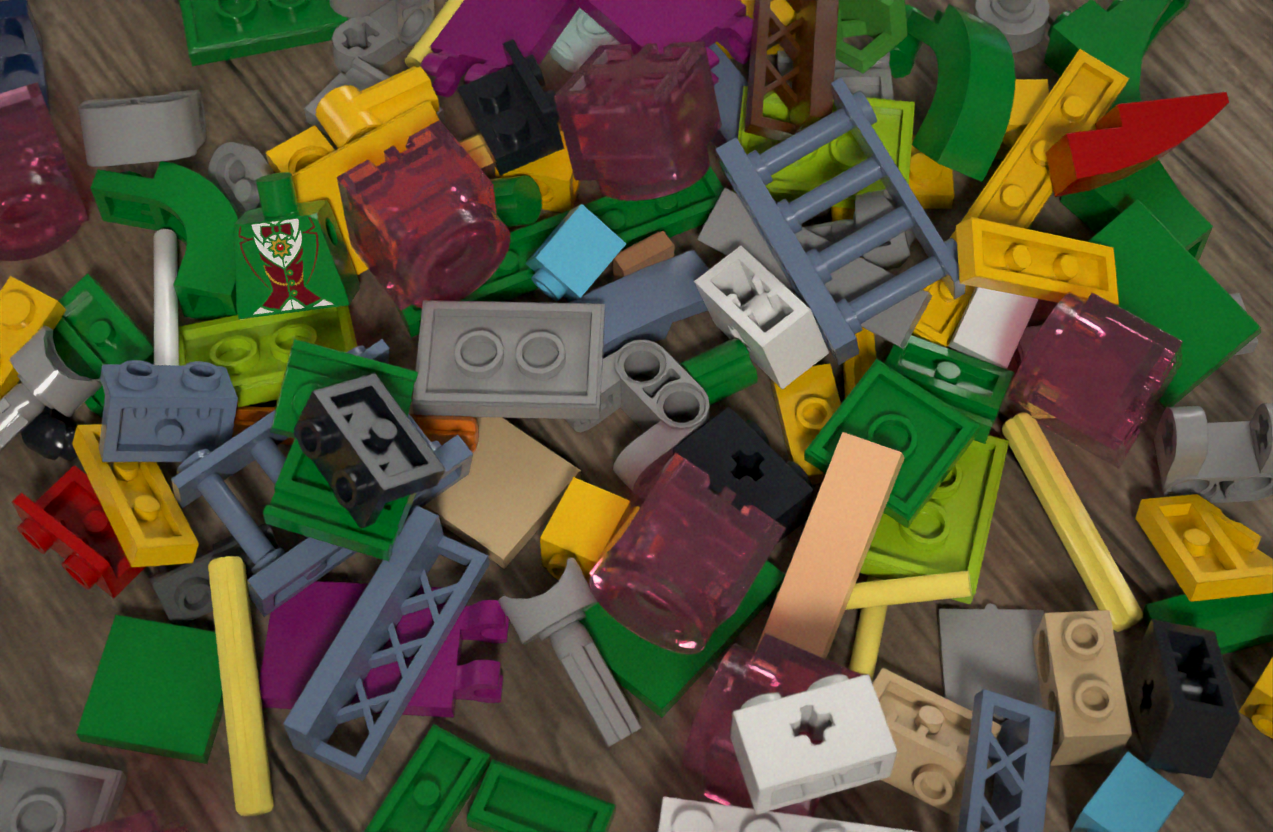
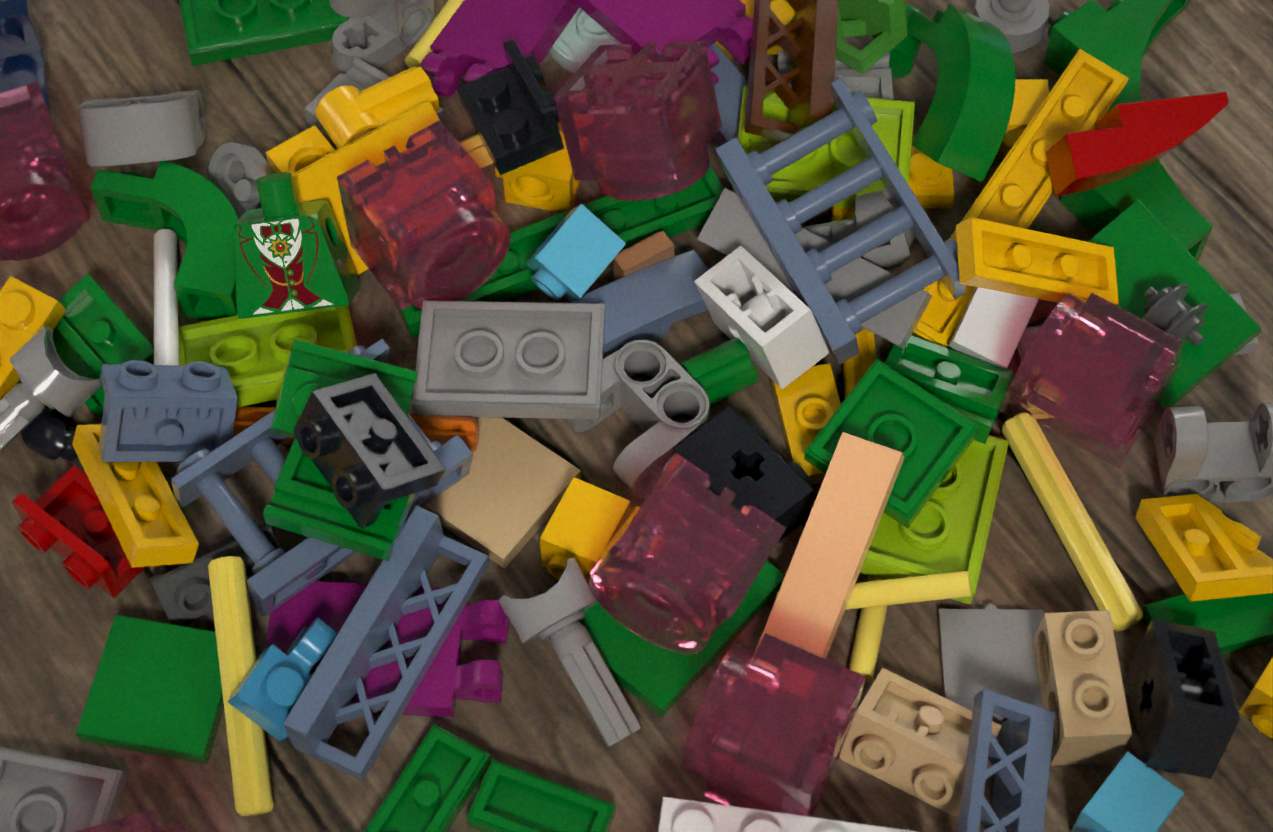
(279, 679): none -> dark azure plate
(517, 200): green piece -> none
(787, 767): white brick -> none
(1174, 315): none -> dark grey wheel

